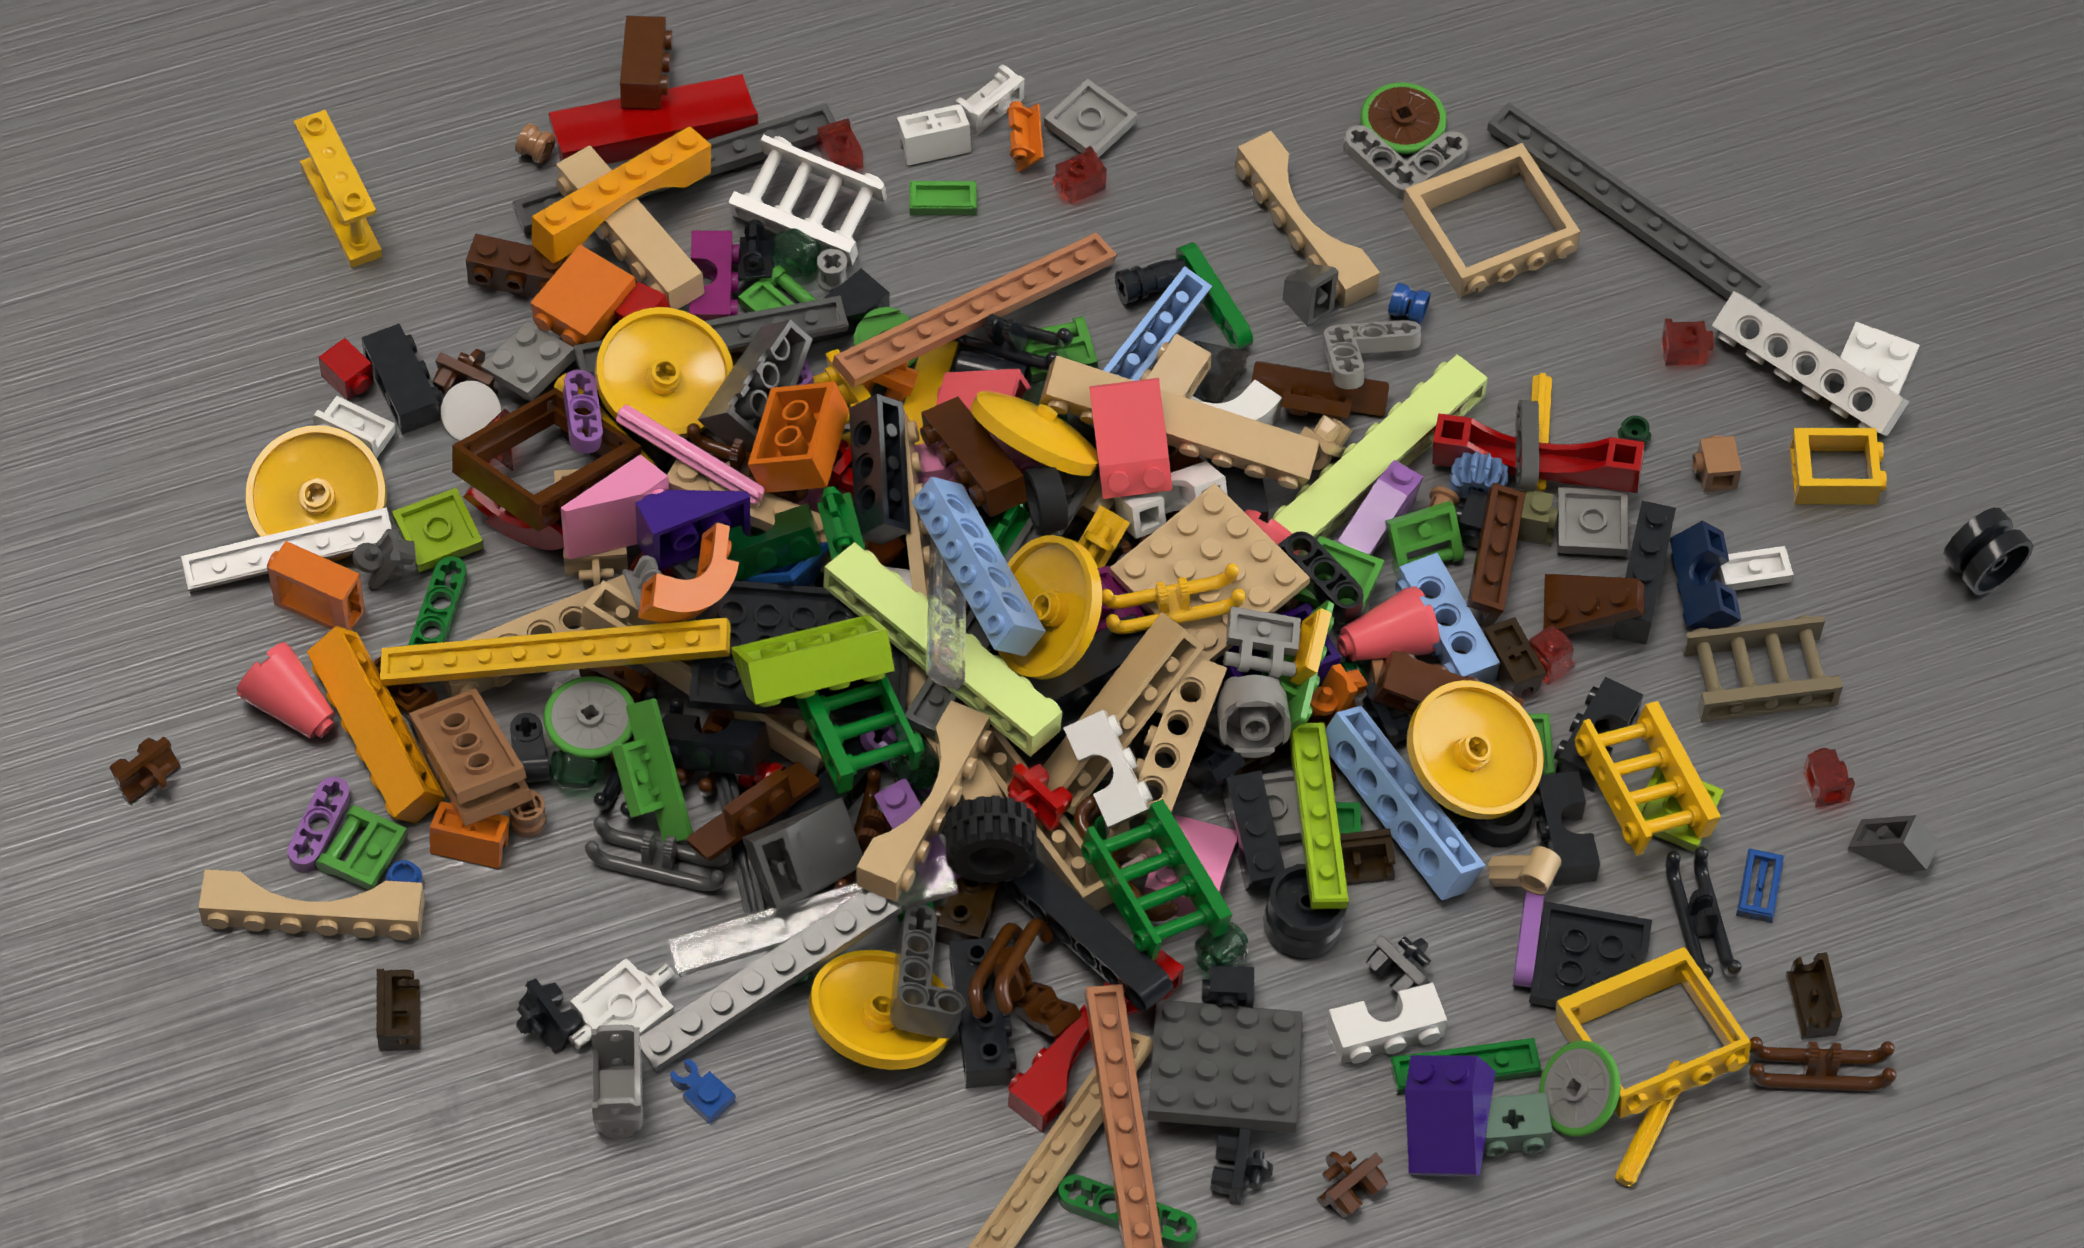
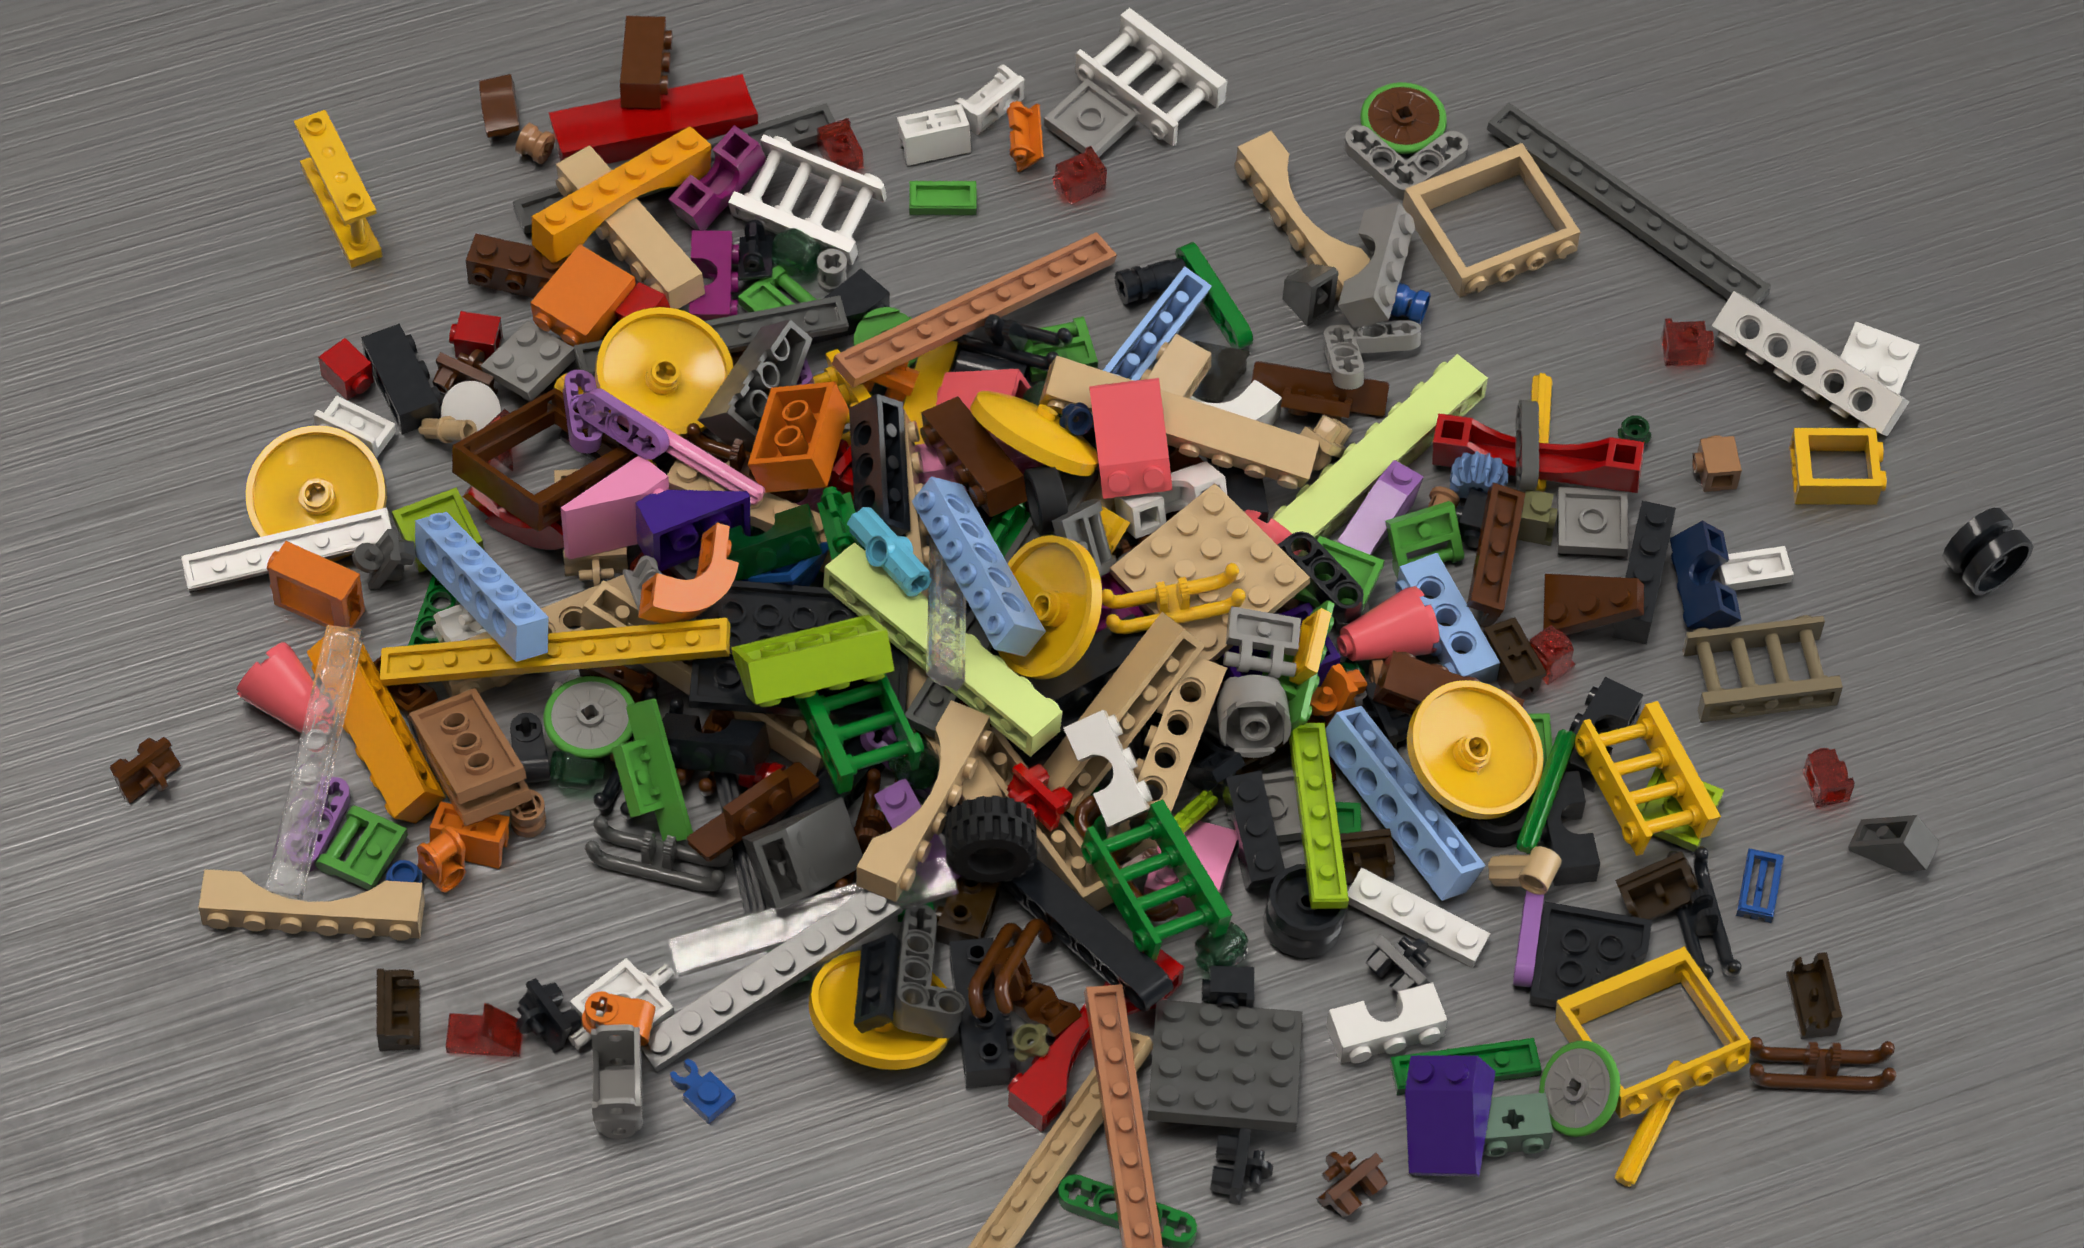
(314, 762): none -> clear plate
(443, 859): none -> orange piece
(447, 429): none -> tan axle
(456, 625): none -> white hips
(476, 332): none -> red brick
(481, 586): none -> light blue brick
(484, 1034): none -> clear red slope
(499, 106): none -> reddish brown slope
(608, 424): none -> medium lavender beam
(619, 1011): none -> orange piece
(735, 163): none -> magenta arch
(877, 983): none -> black plate
(889, 551): none -> medium azure piece
(1027, 1034): none -> olive plate
(1083, 422): none -> dark blue plate
(1087, 529): none -> dark grey plate
(1160, 50): none -> white fence
(1195, 810): none -> lime axle
(1372, 292): none -> light grey arch
(1417, 917): none -> white plate
(1546, 791): none -> green axle
(1658, 887): none -> dark brown hinge

